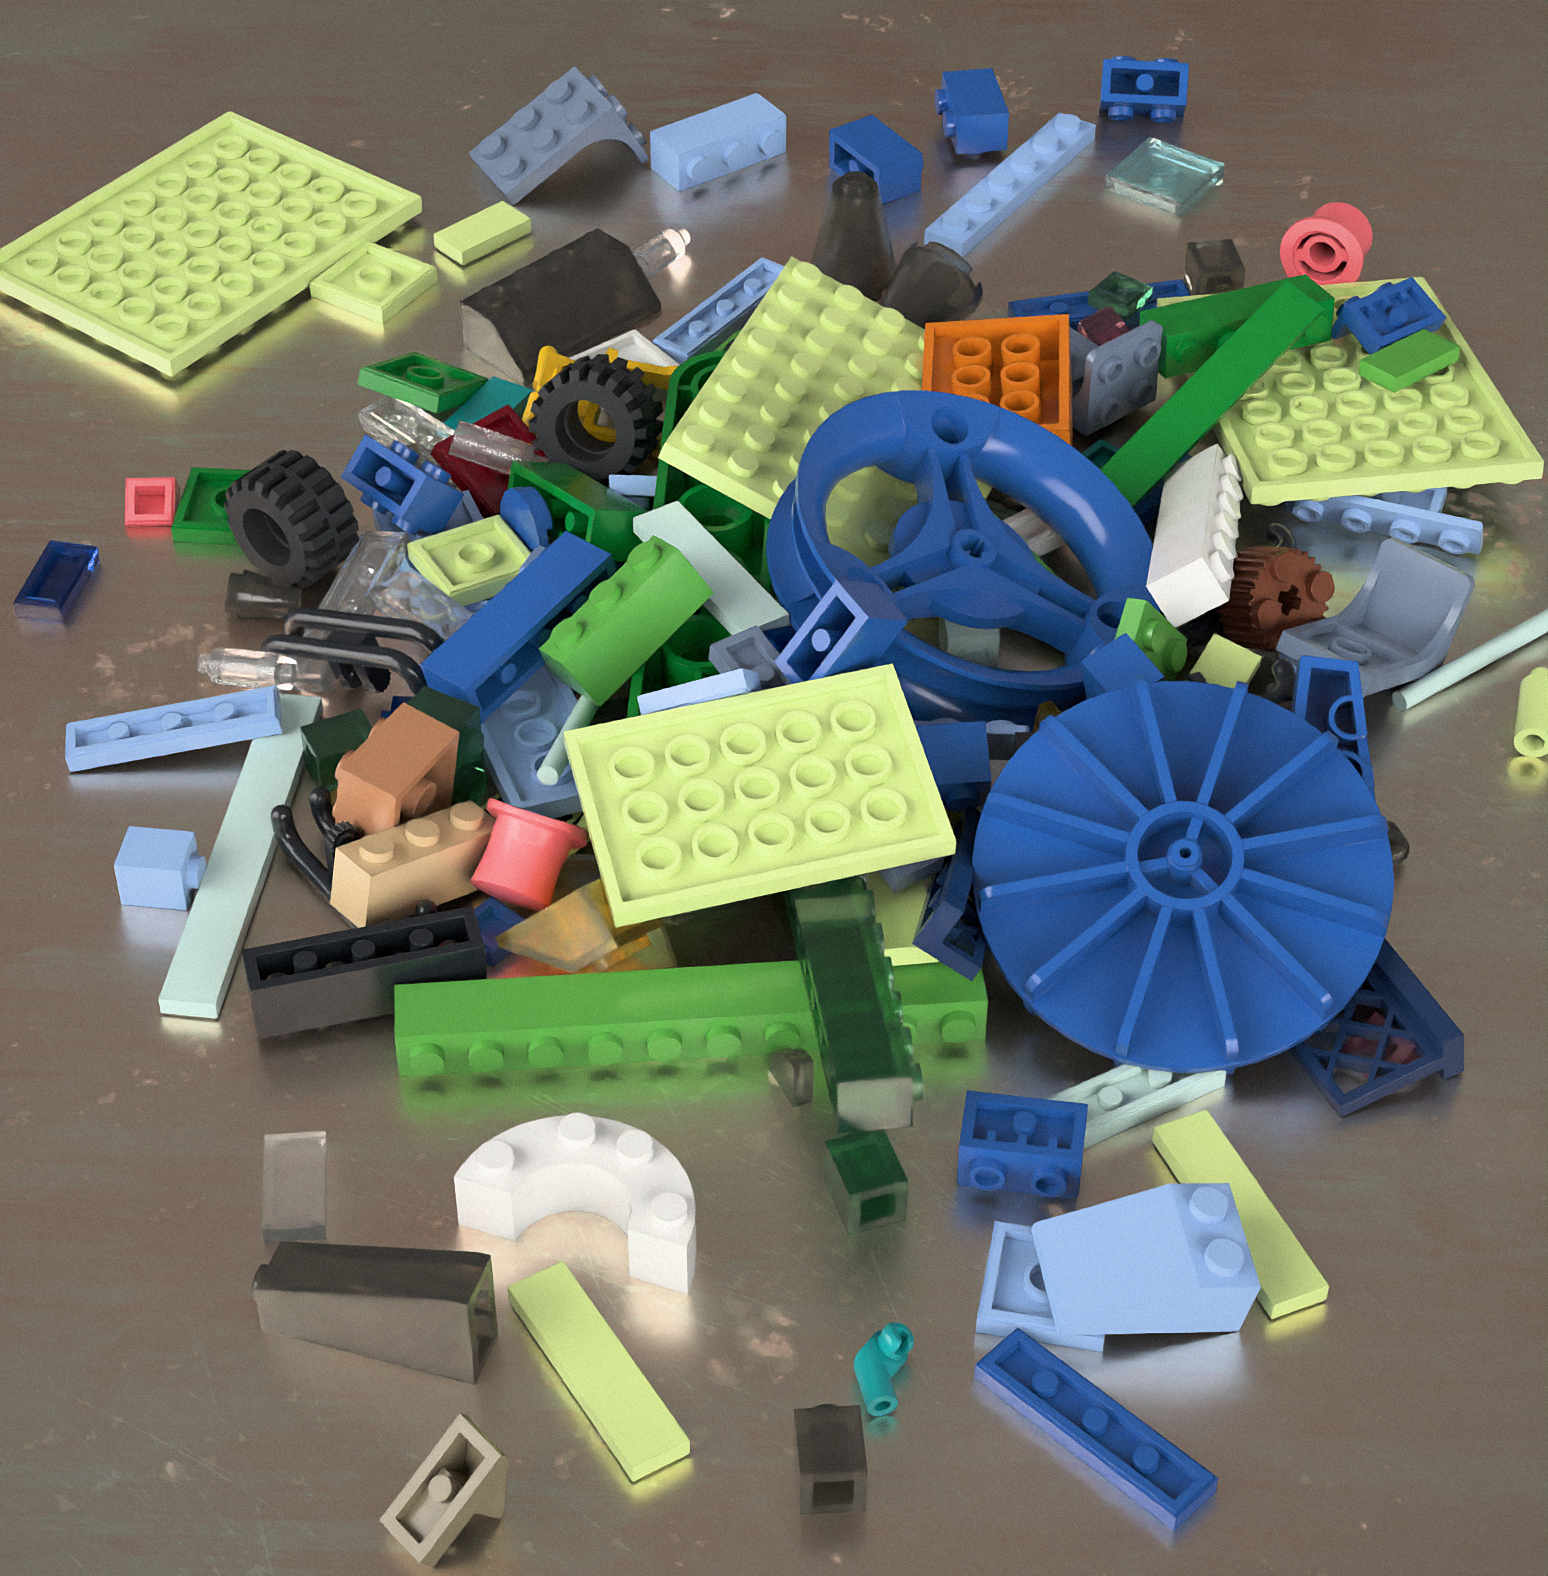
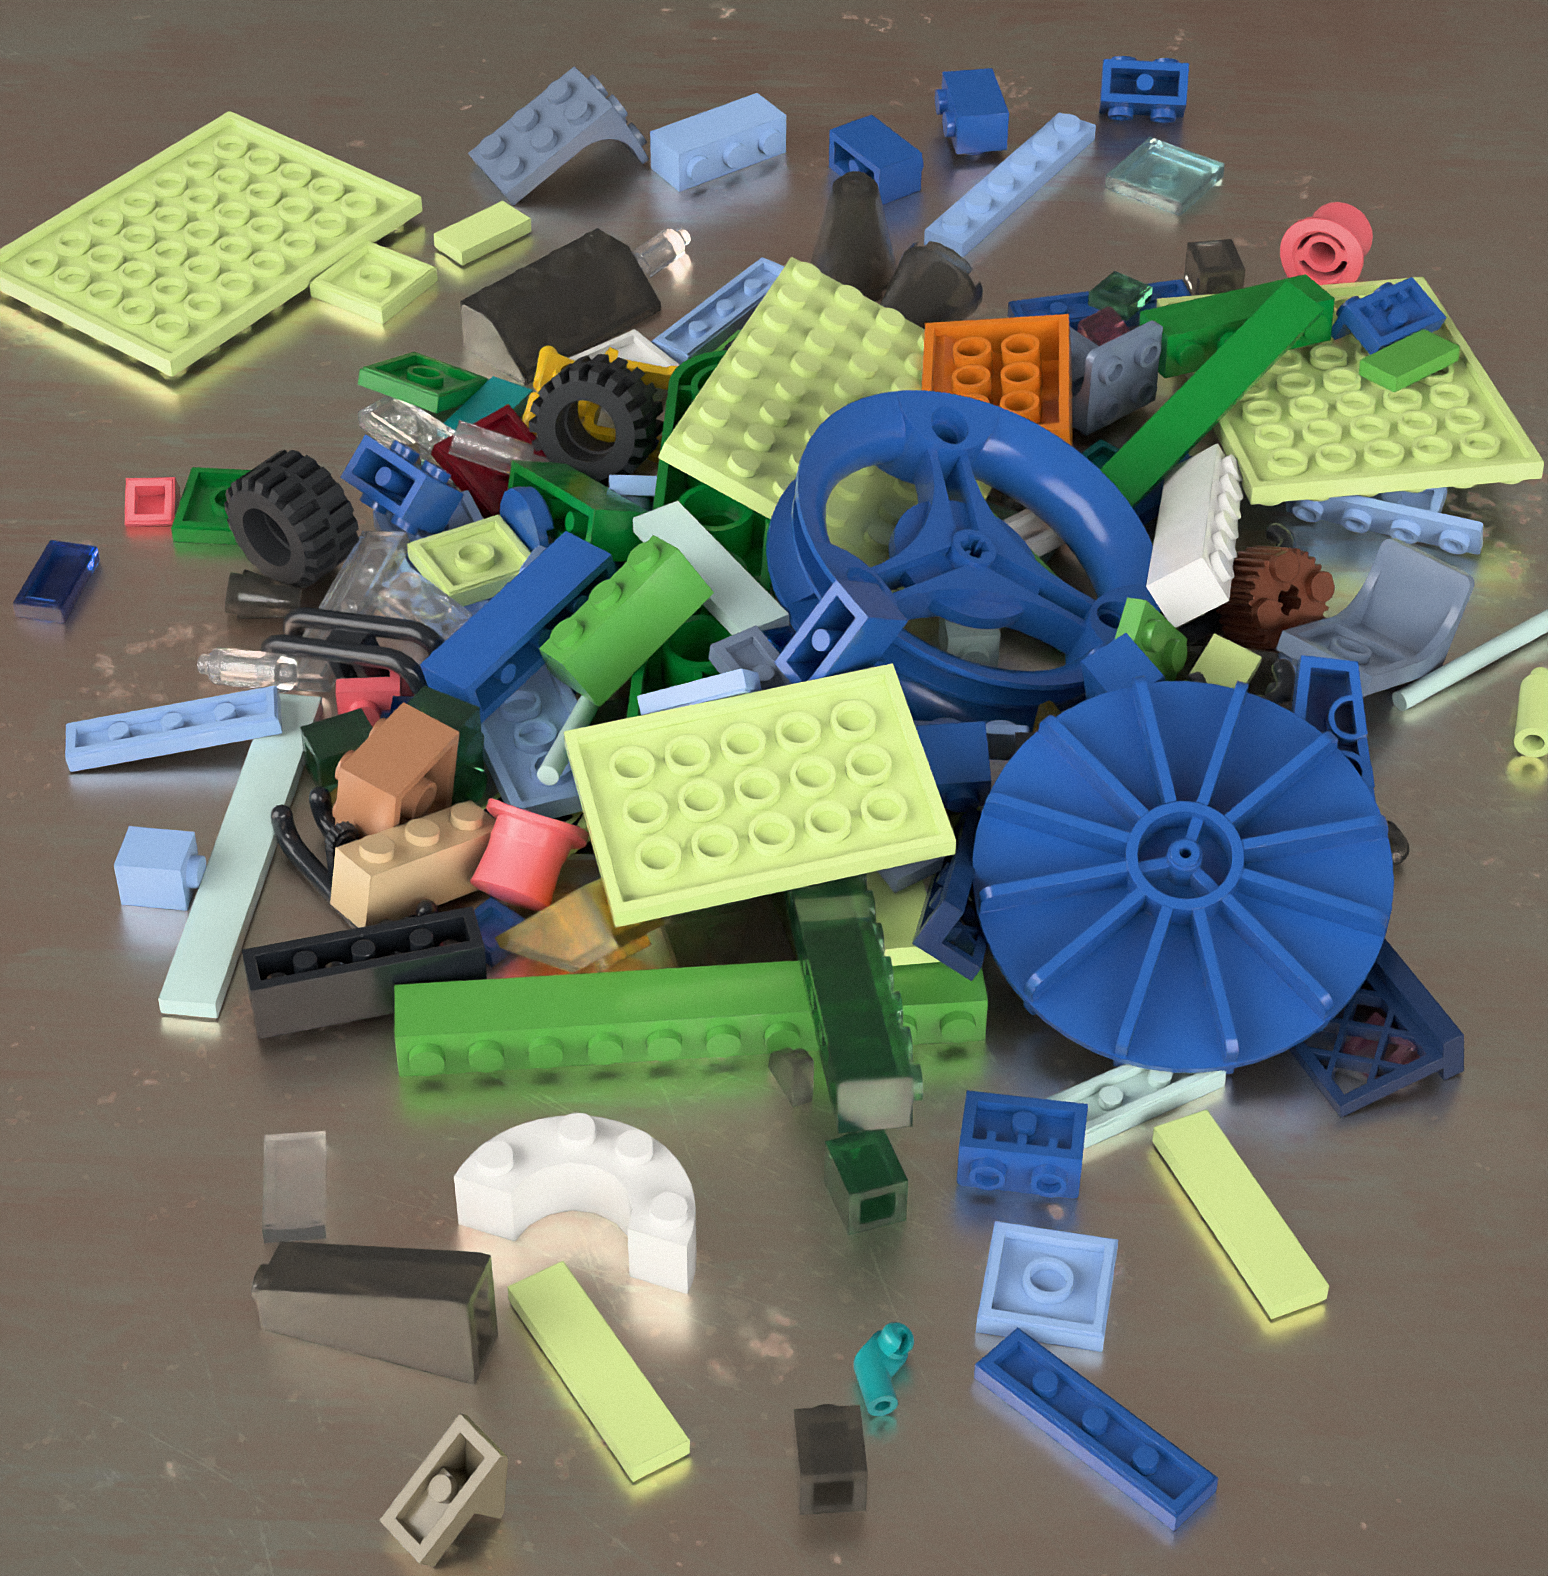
(370, 694): none -> coral bracket
(1149, 1263): light blue slope -> none

